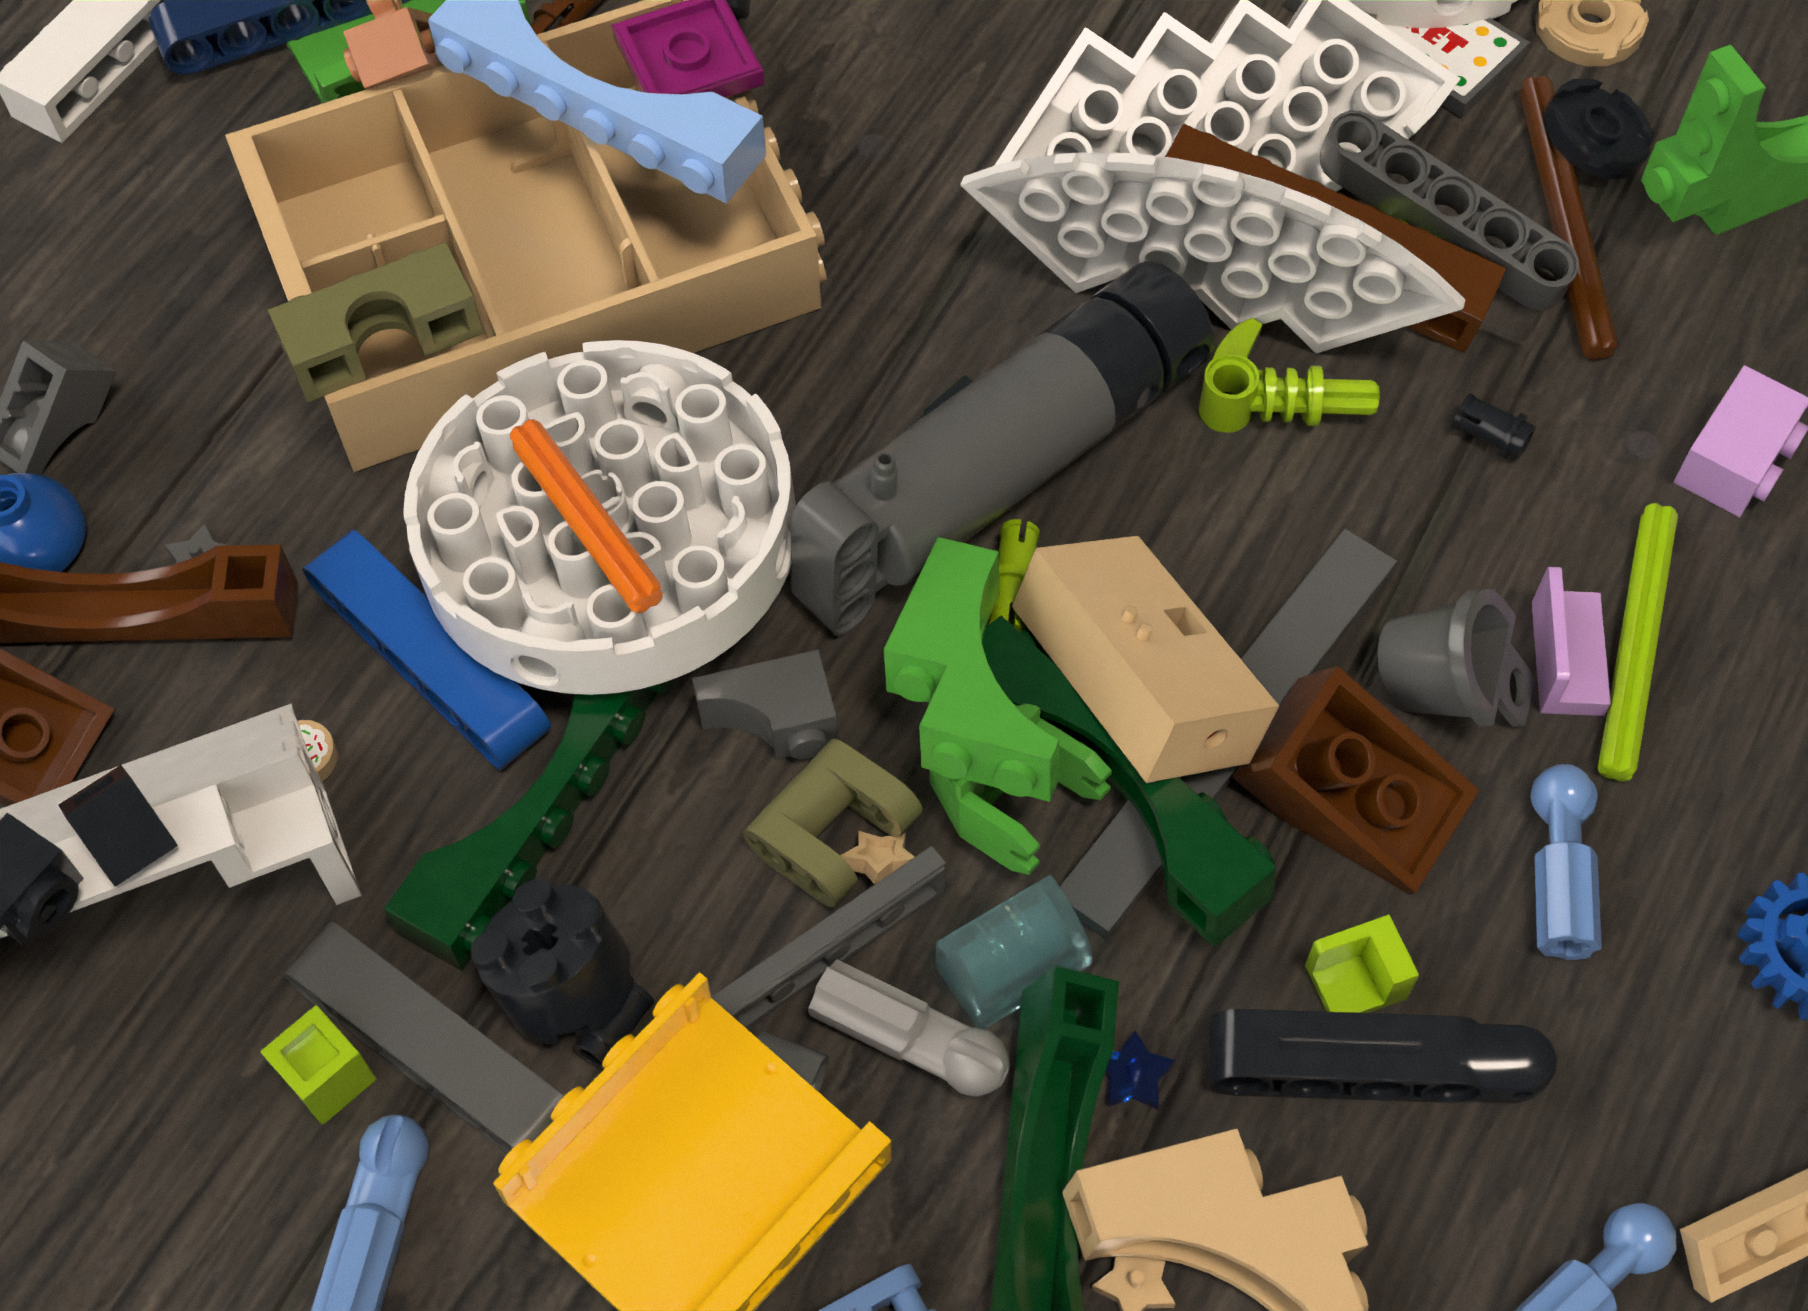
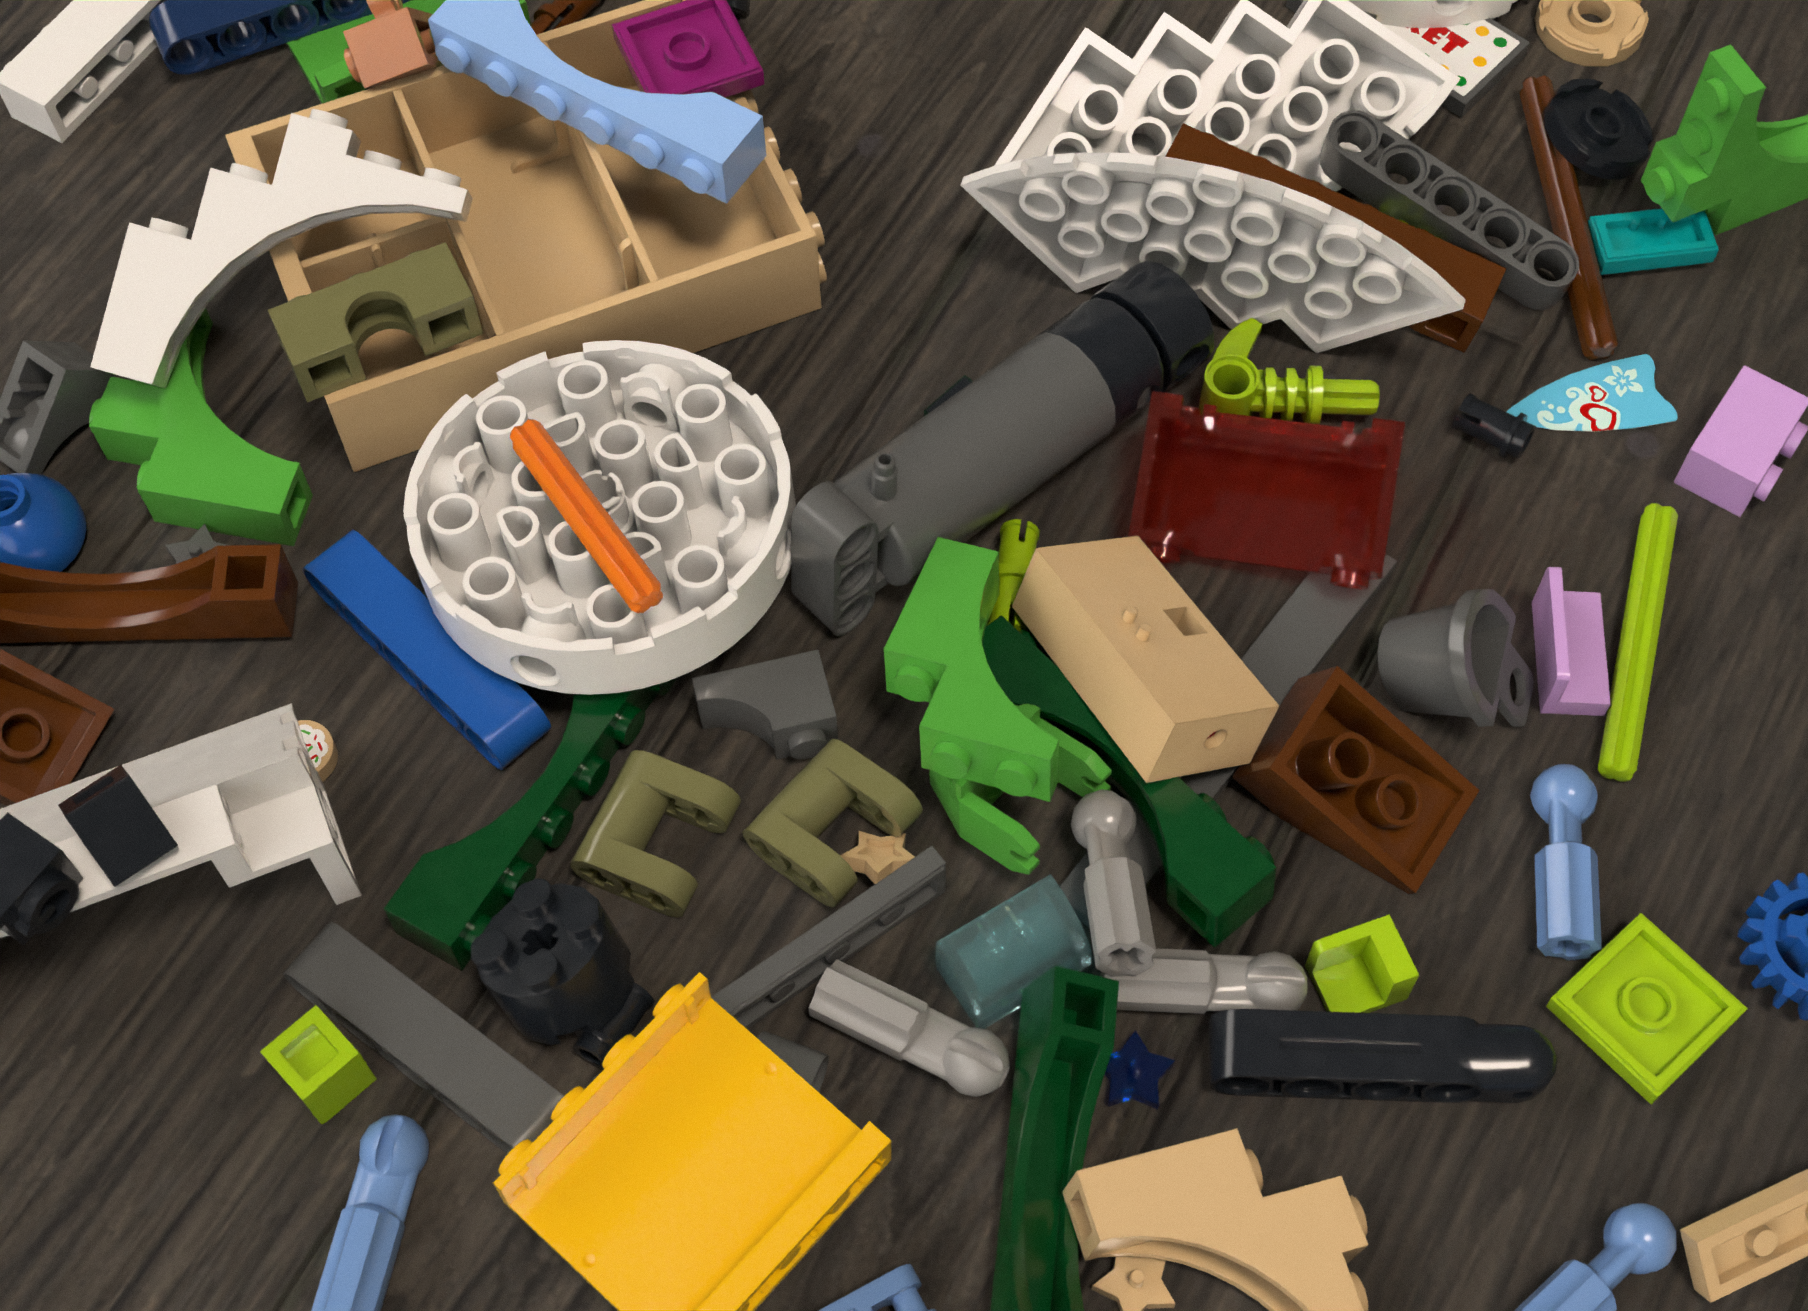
(192, 461): none -> bright green arch
(318, 180): none -> white arch
(615, 844): none -> olive connector
(1114, 885): none -> light grey piece
(1213, 982): none -> light grey piece
(1268, 491): none -> clear red windscreen
(1600, 399): none -> medium azure sticker
(1646, 1008): none -> lime plate
(1650, 241): none -> teal plate

